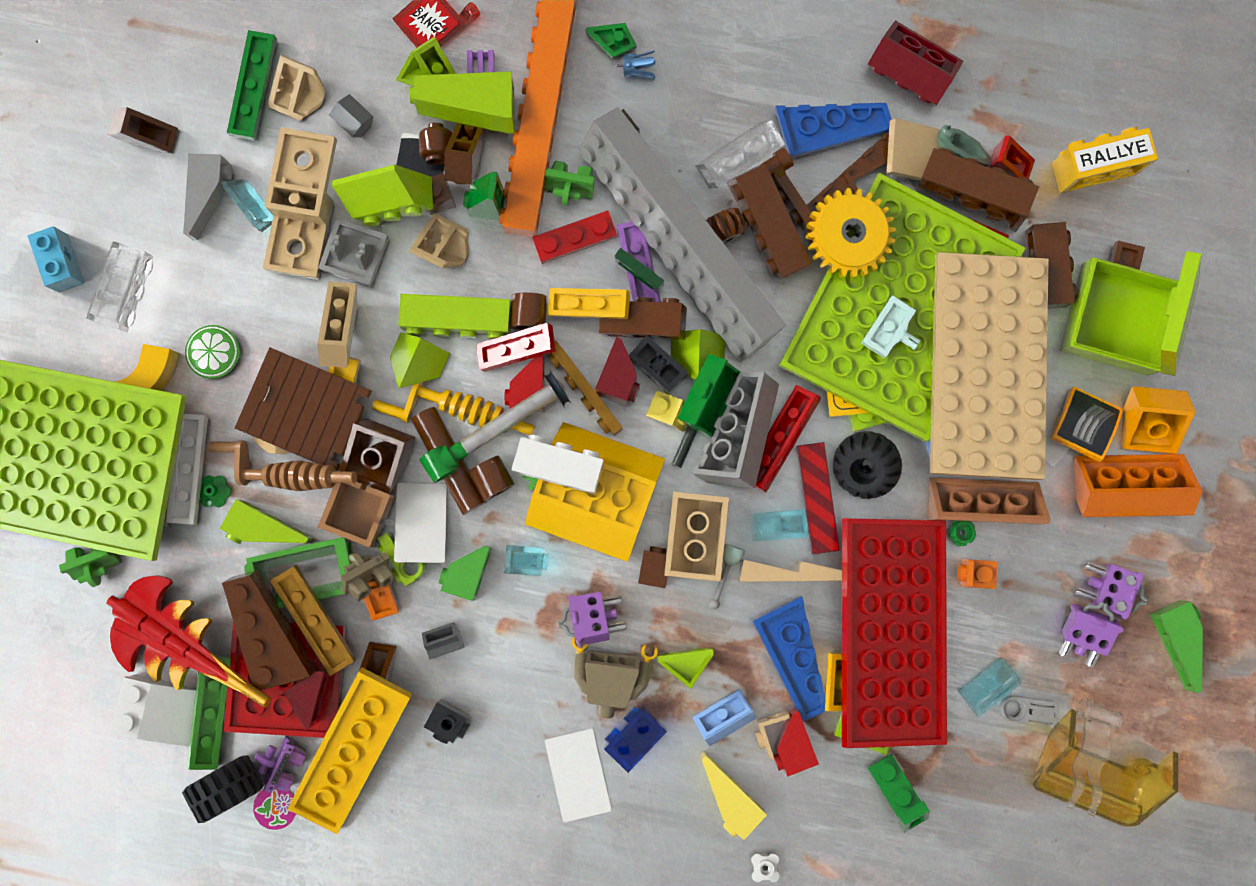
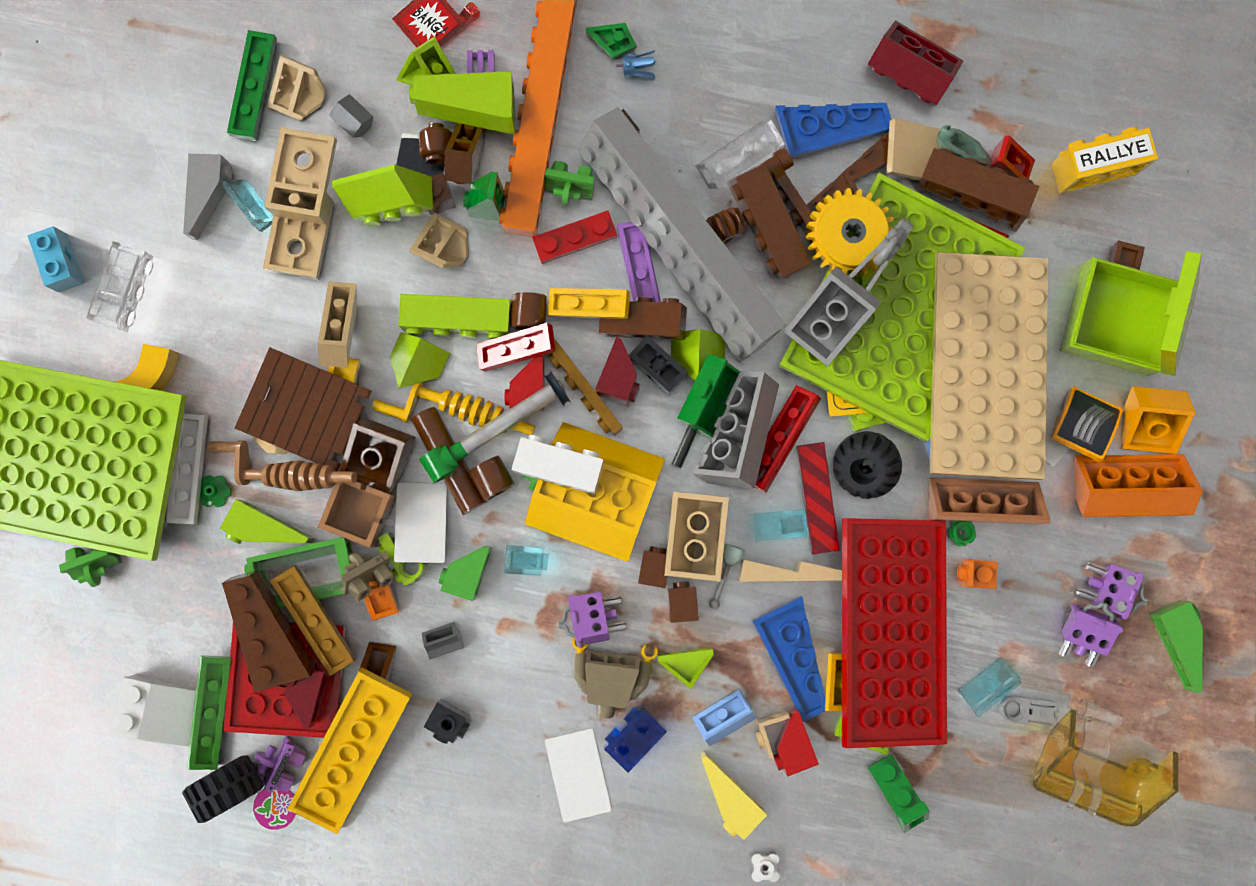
(142, 130): reddish brown slope -> none
(142, 622): red animal -> none
(212, 351): dish -> none
(353, 252): light grey plate -> none
(639, 270): dark green tile -> none
(666, 410): light yellow bracket -> none
(682, 602): none -> reddish brown brick
(842, 304): none -> light grey slope
(890, 328): light aqua plate -> none
(1053, 243): reddish brown brick -> none

